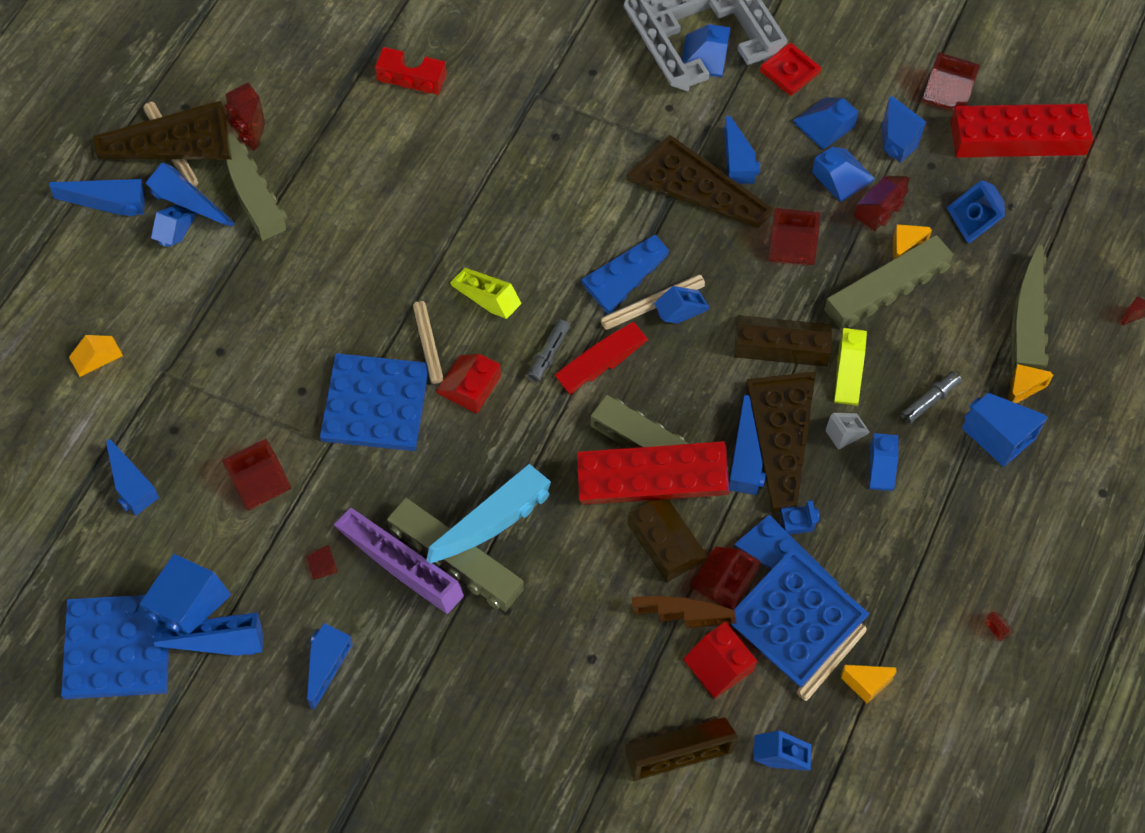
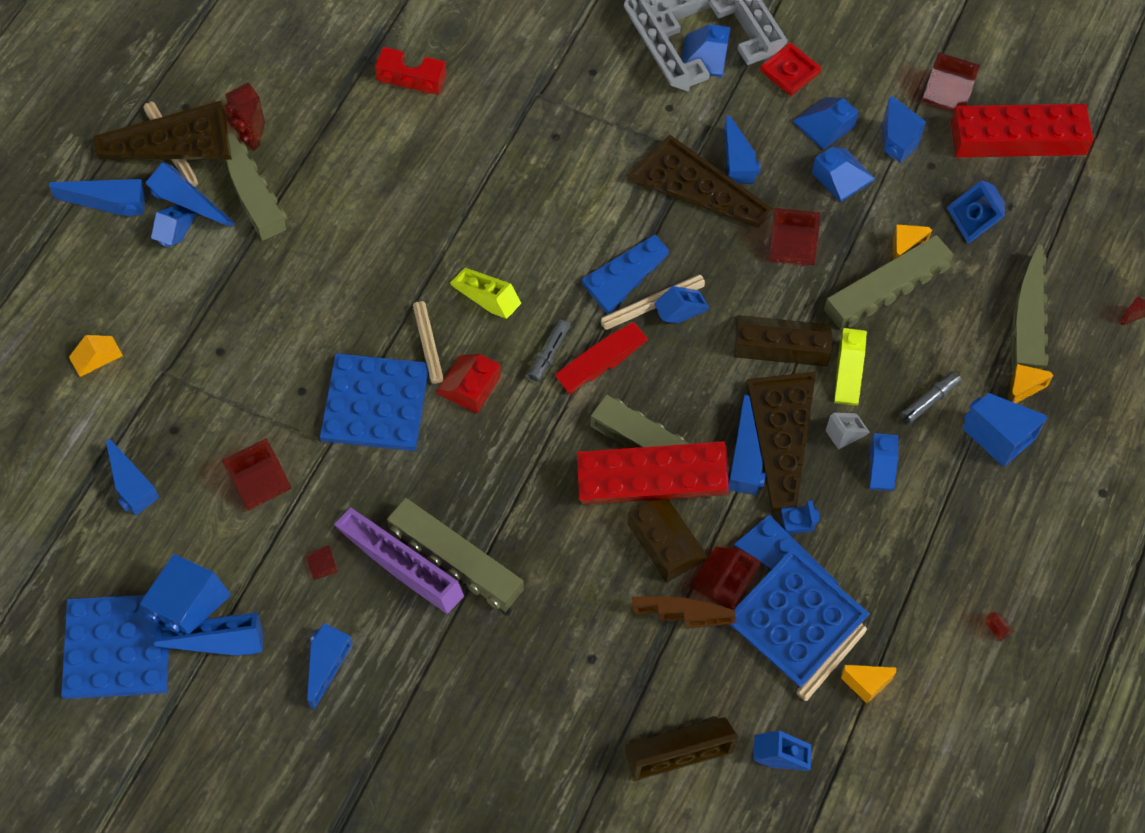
(494, 515): medium azure slope -> none
(720, 660): red slope -> none
(882, 201): clear red slope -> none

